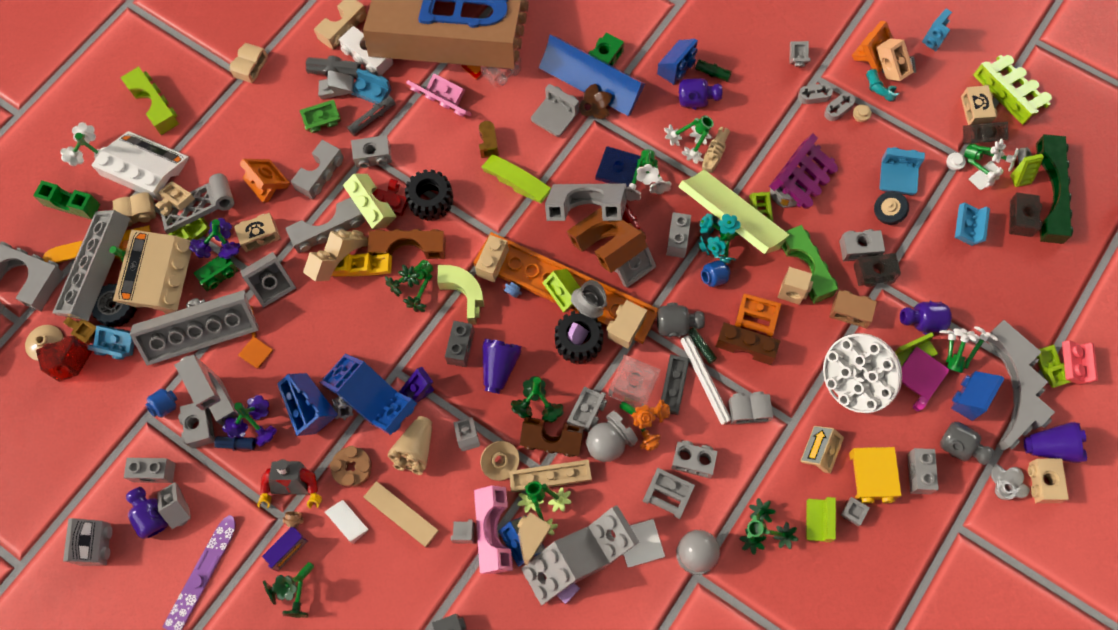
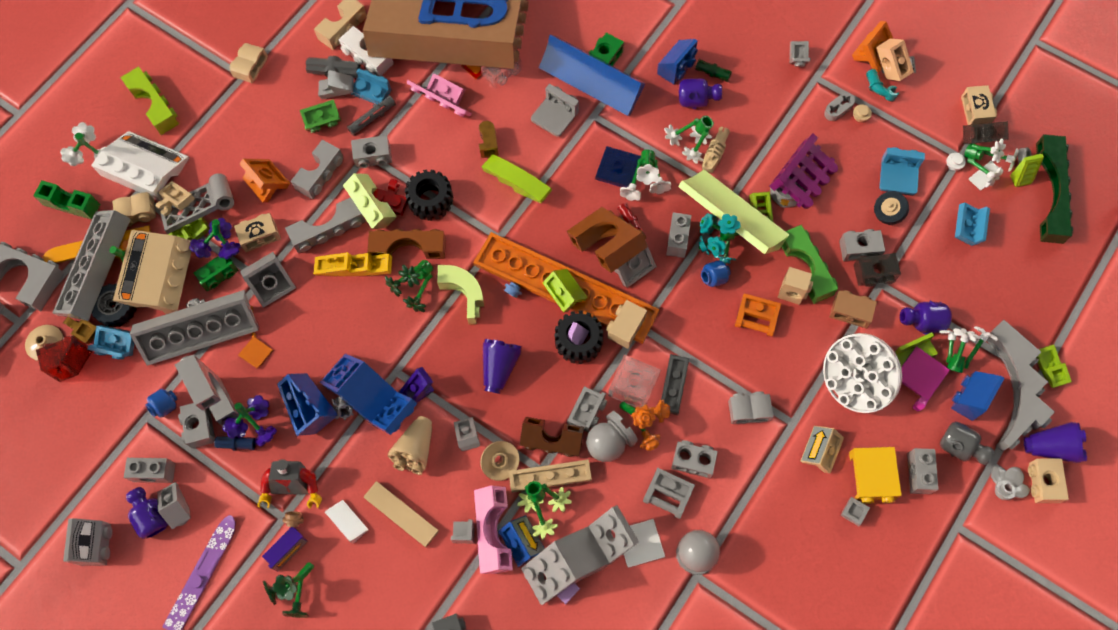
(339, 244): tan arch -> none
(343, 458): medium nougat plate -> none
(459, 344): dark grey brick -> none
(492, 258): tan brick -> none
(531, 535): tan slope -> none
(533, 390): dark green plant -> none
(567, 196): light grey arch -> none
(590, 299): light grey hat -> none
(598, 102): reddish brown plate -> none
(676, 320): dark grey piece -> none
(702, 345): clear green piece -> none
(705, 379): white axle -> none
(757, 529): dark green plant -> none
(760, 346): reddish brown arch -> none
(815, 93): light grey beam -> none
(821, 519): lime panel -> none
(938, 31): dark azure bracket -> none
(1006, 93): lime fence -> none
(1020, 223): clear smoke brick -> none
(1080, 362): coral bracket -> none

